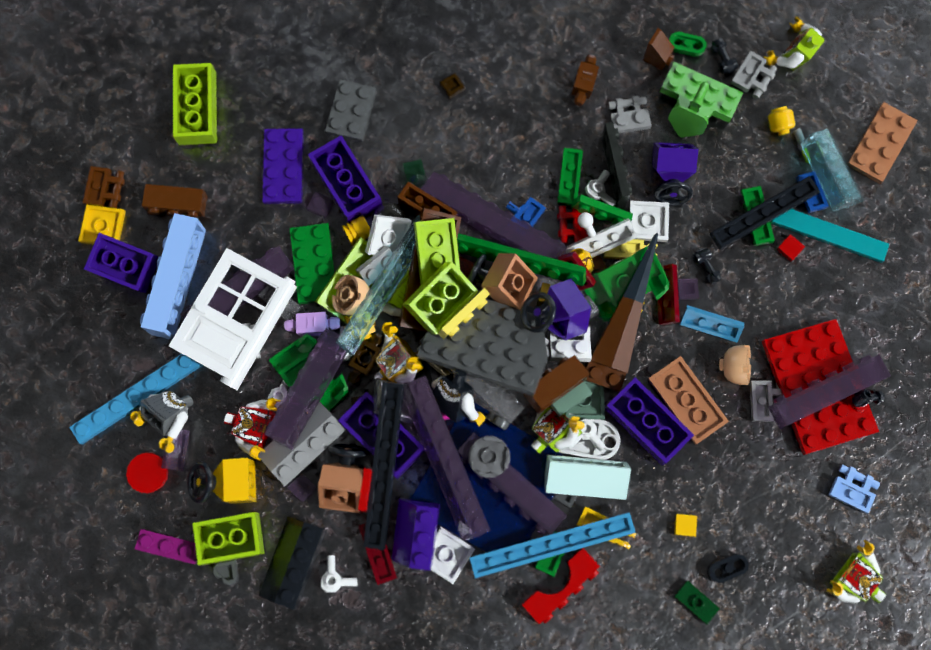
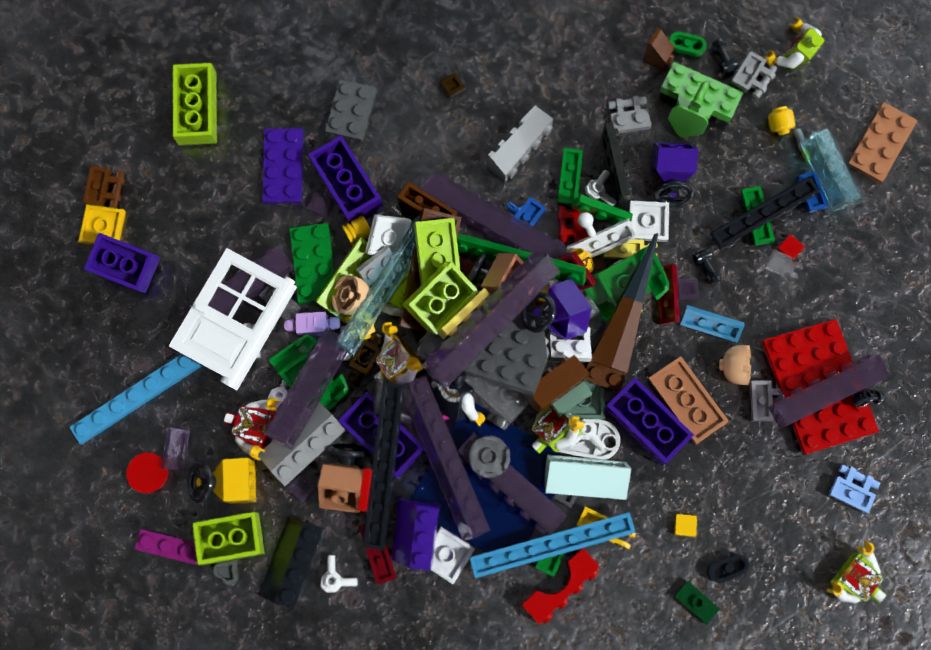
(165, 413): torso -> none
(173, 200): reddish brown brick -> none
(173, 276): light blue brick -> none
(415, 173): clear green tile -> none
(490, 318): none -> clear purple brick
(519, 144): none -> light grey wedge
(585, 80): reddish brown piece -> none
(780, 263): none -> clear plate
(833, 235): teal tile -> none

